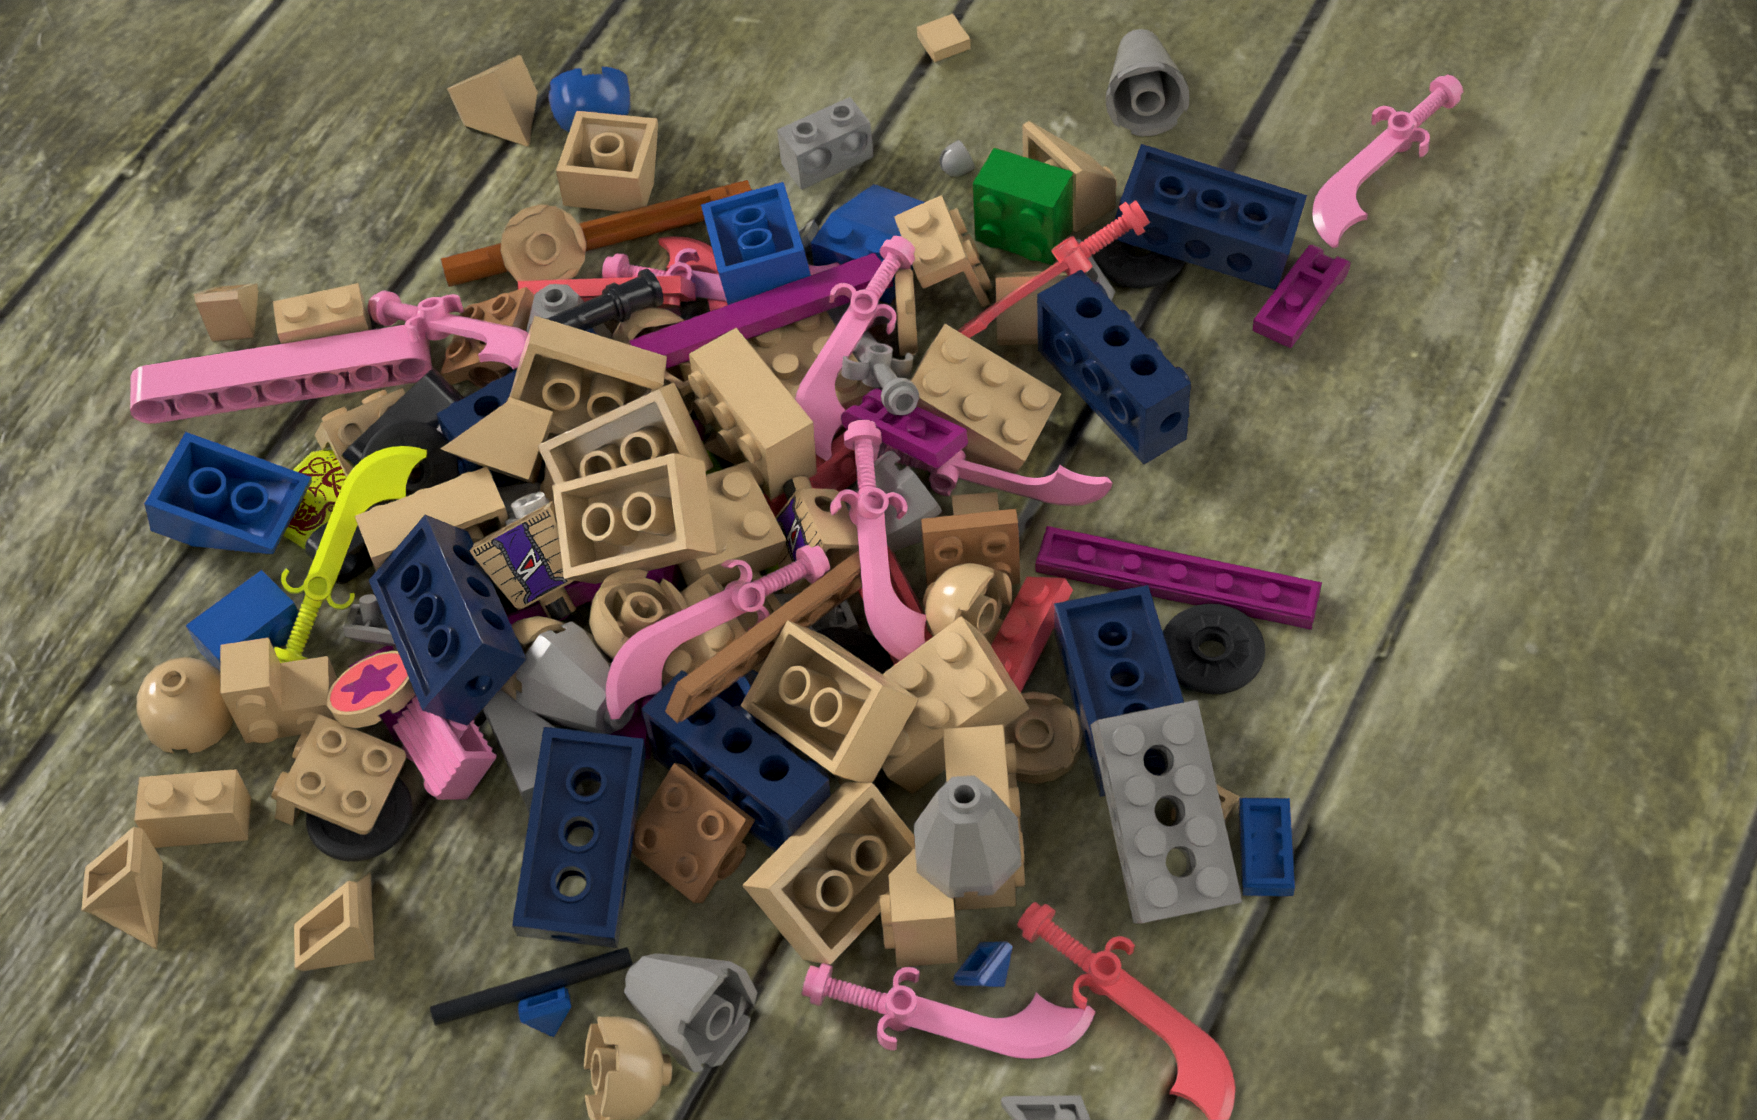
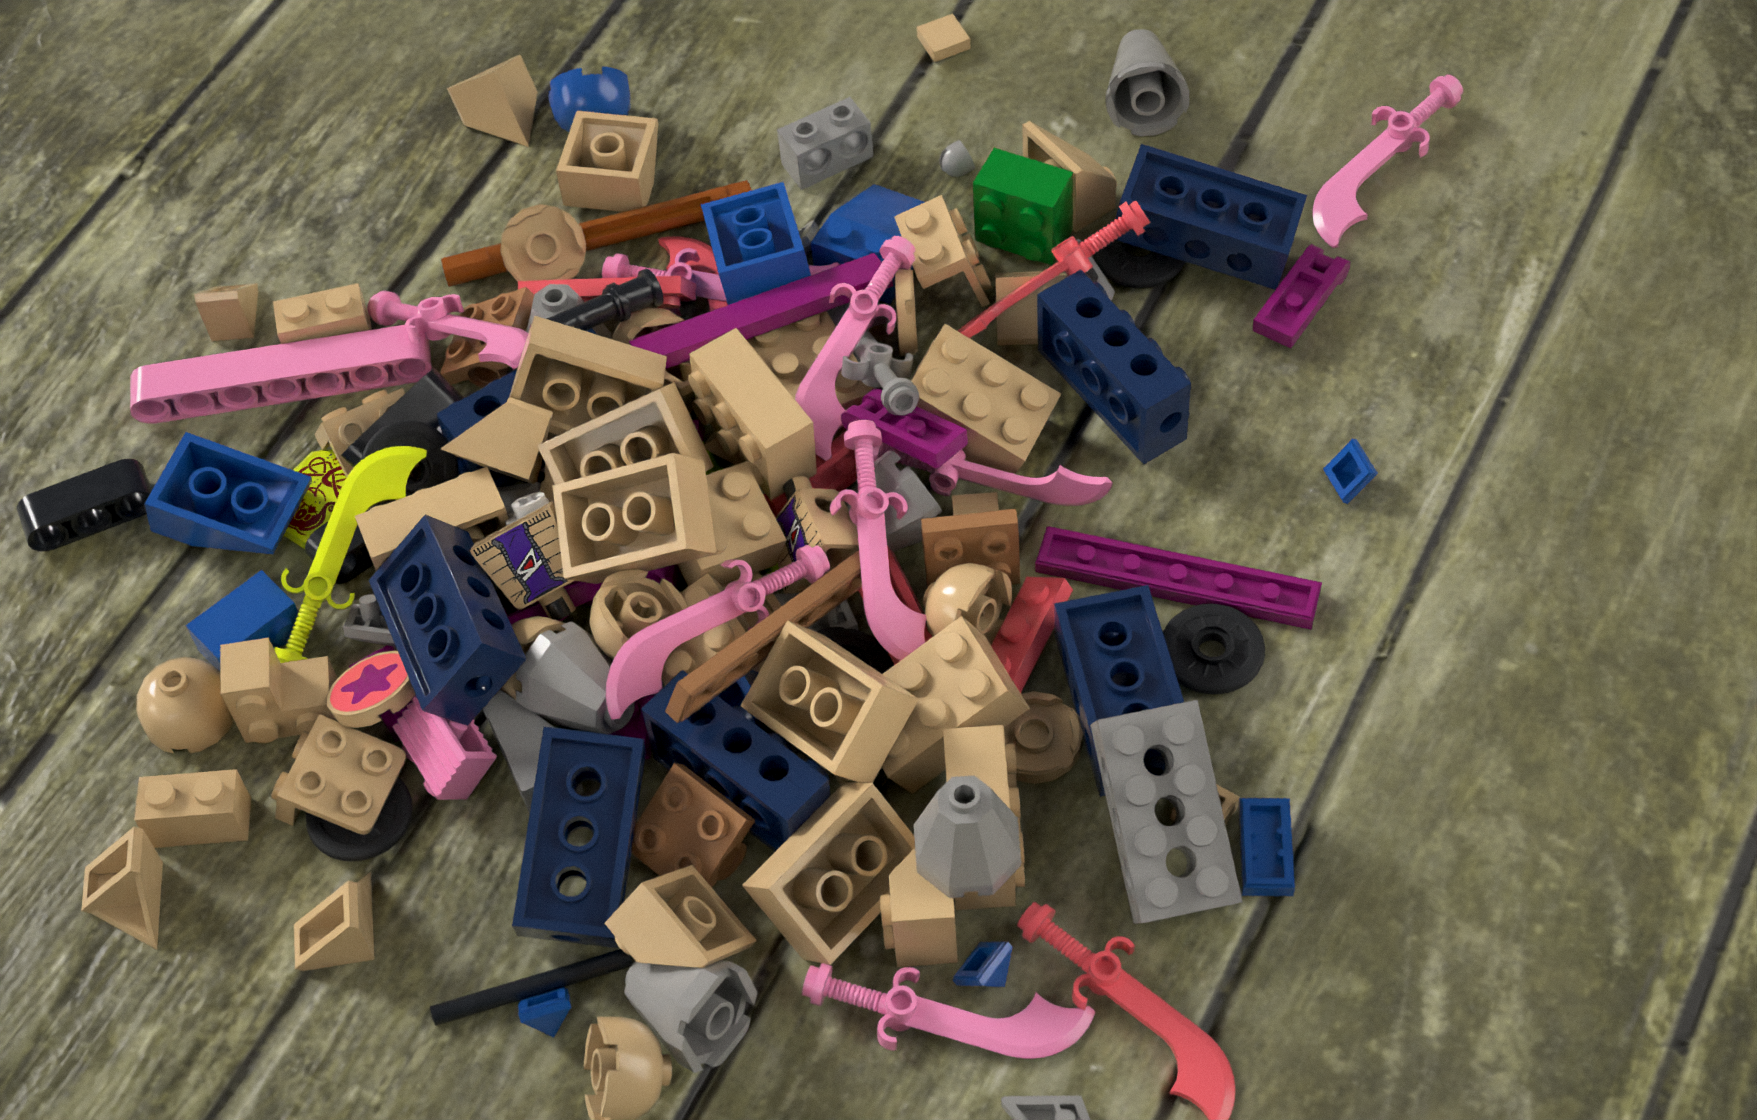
(84, 505): none -> black beam
(678, 922): none -> tan slope
(1350, 471): none -> blue slope

